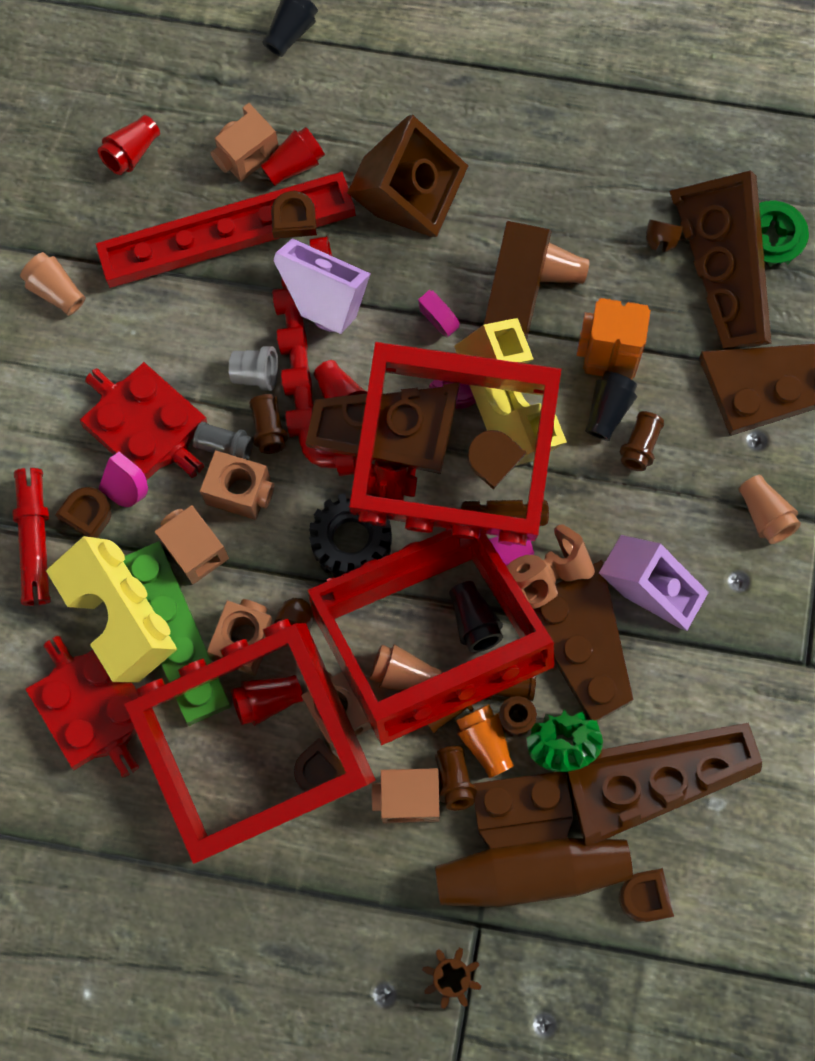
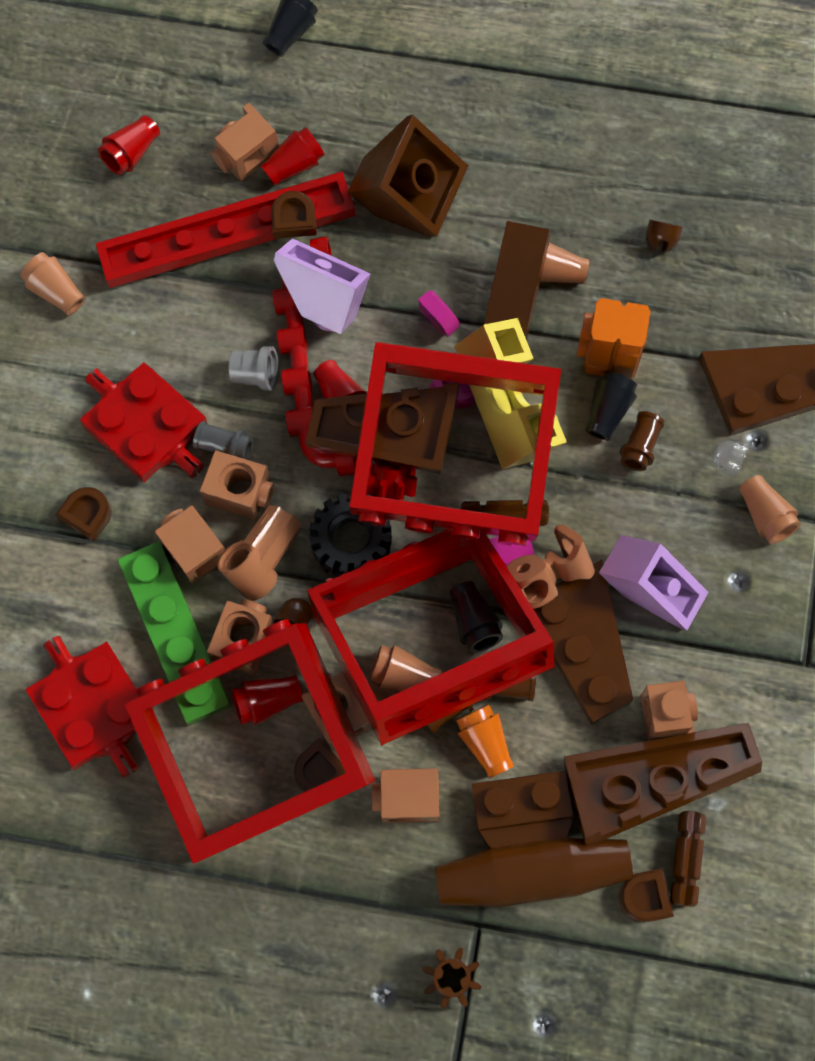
(32, 536): red pin -> none
(123, 481): dark pink tile -> none
(134, 636): light yellow arch -> none
(252, 562): none -> nougat piece
(268, 427): reddish brown pin -> none
(456, 786): reddish brown pin -> none
(494, 456): reddish brown tile -> none
(525, 709): reddish brown pin -> none
(557, 753): green gear -> none
(668, 710): none -> nougat brick
(688, 858): none -> reddish brown axle
(727, 246): reddish brown wing -> none
(730, 456): none -> clear hinge
(788, 224): green gear -> none

